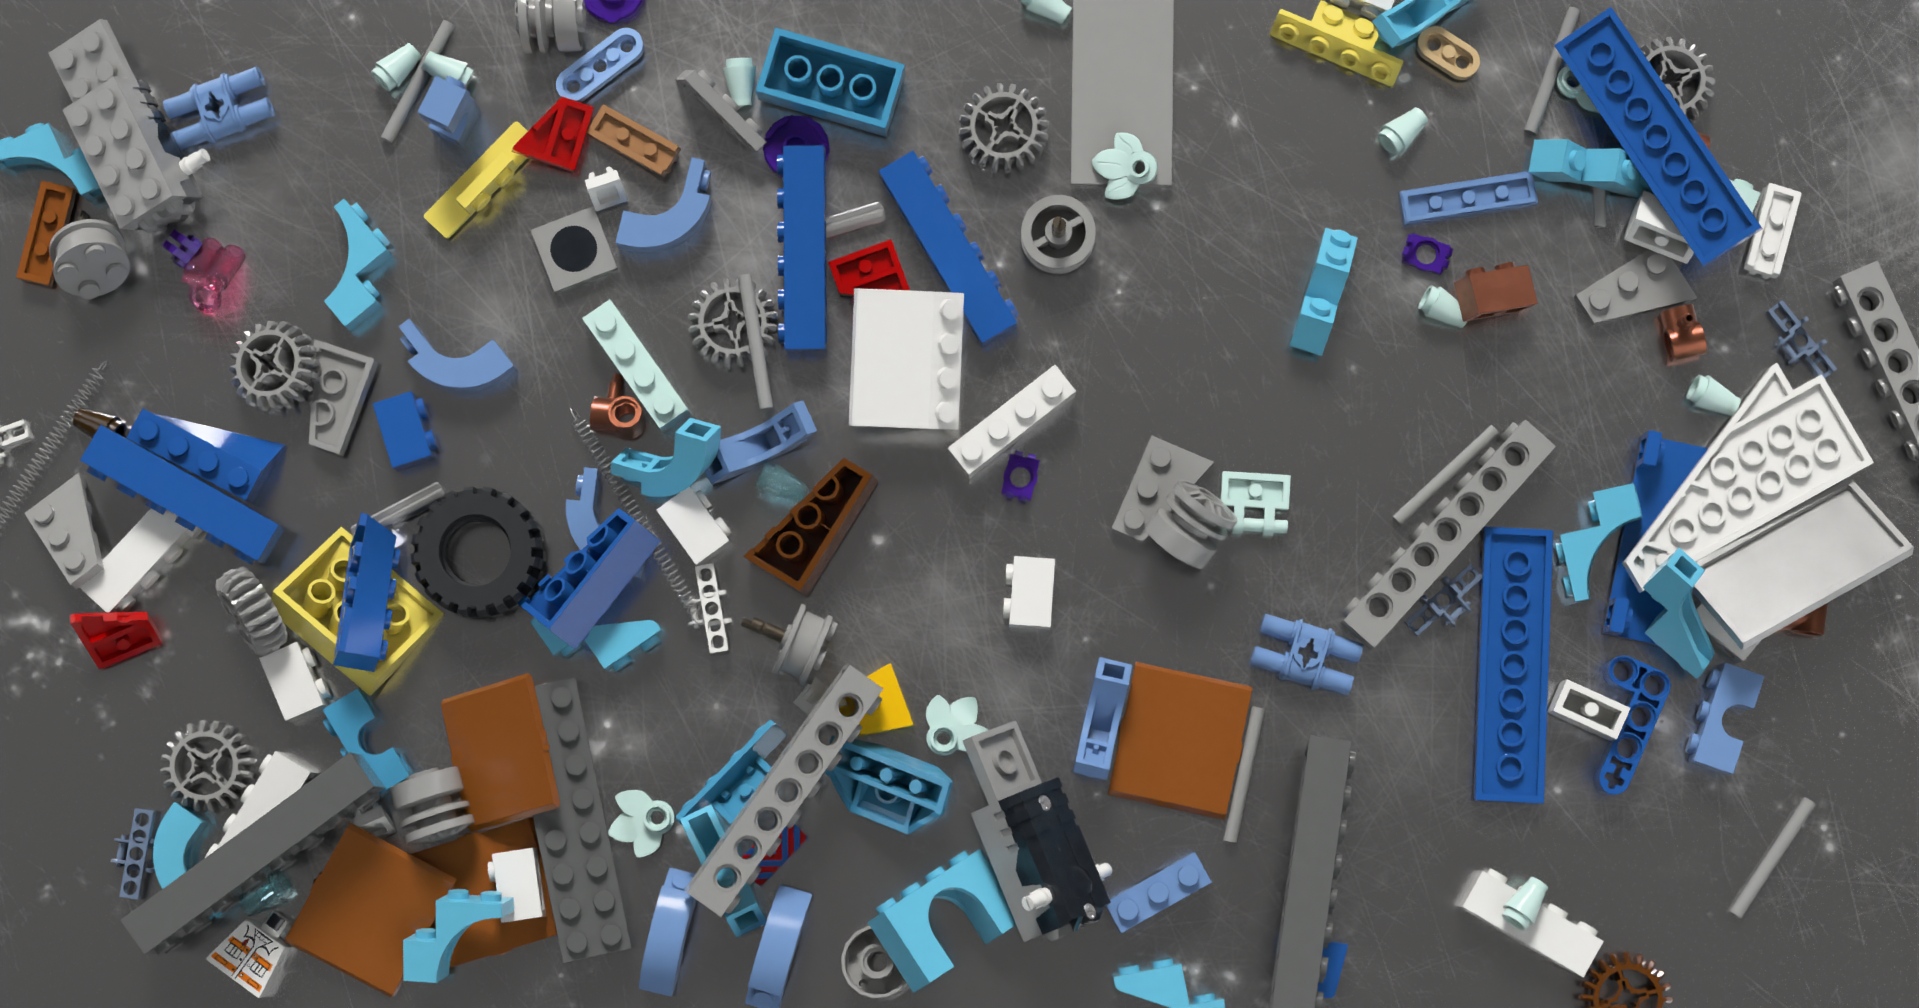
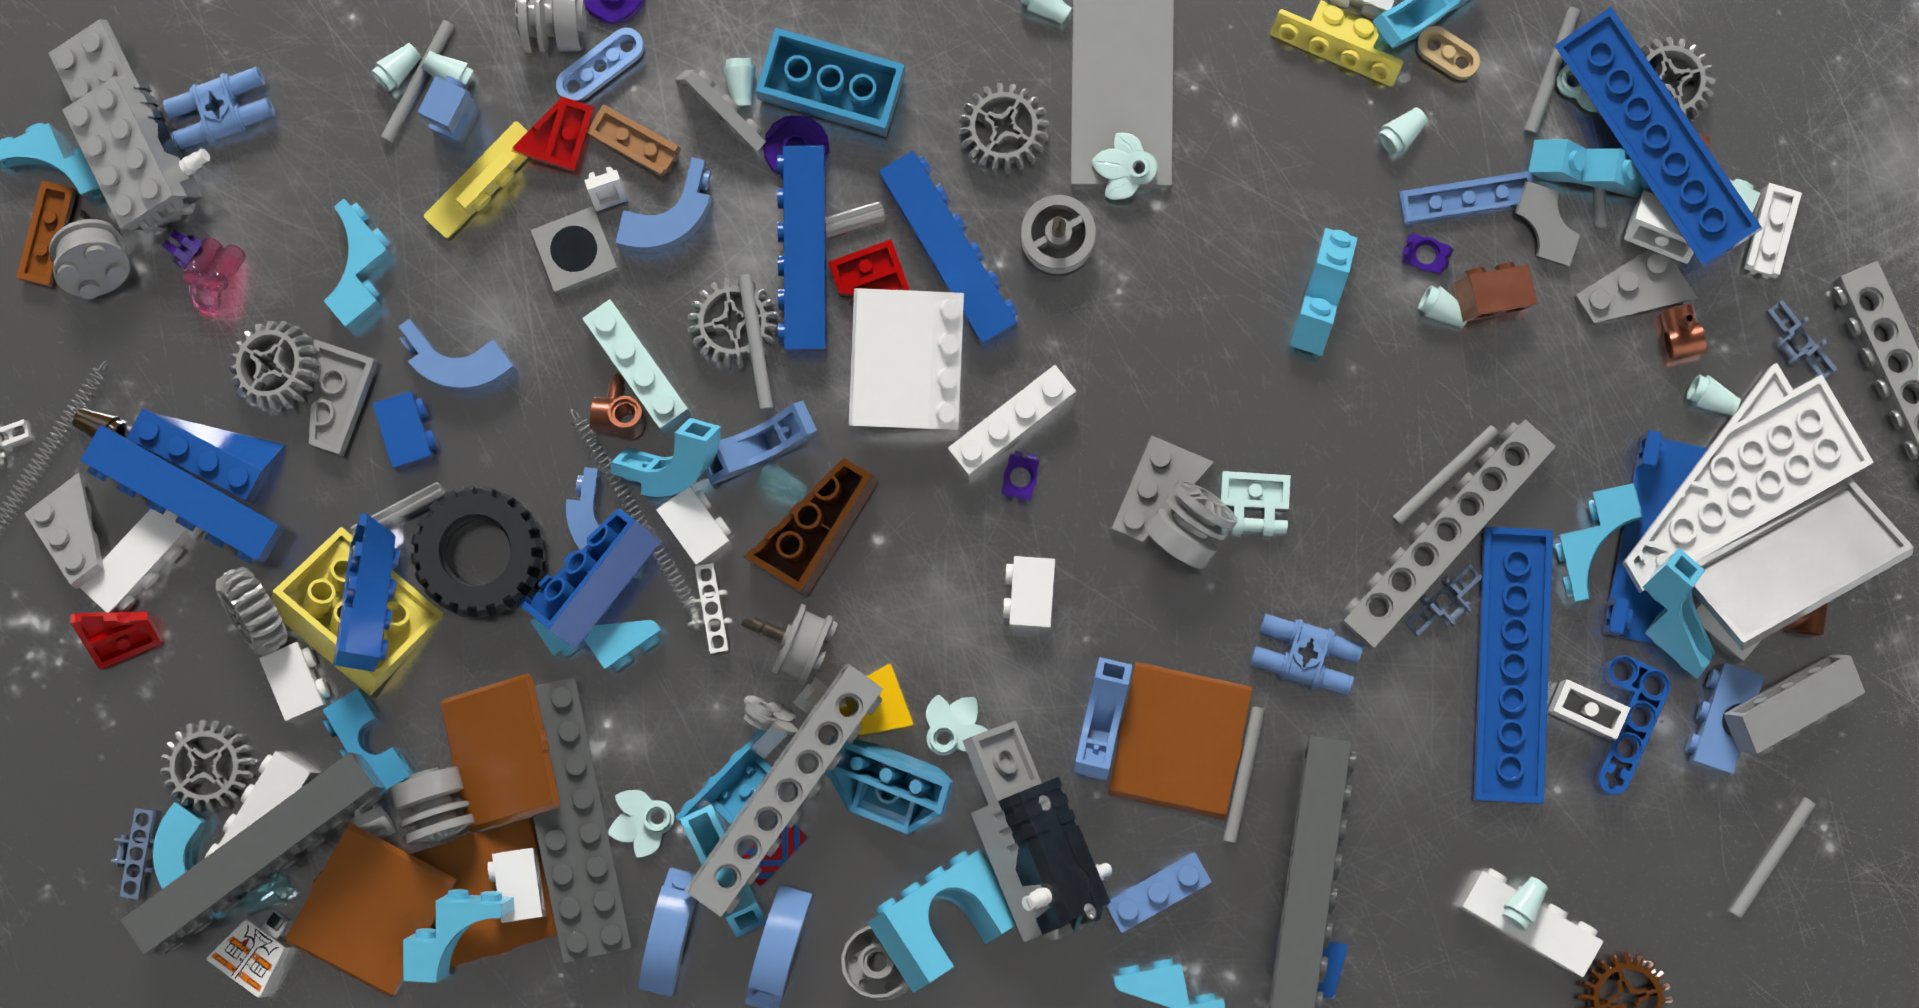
(764, 715): none -> light grey plate
(1554, 237): none -> light grey tile
(1794, 704): none -> light grey brick

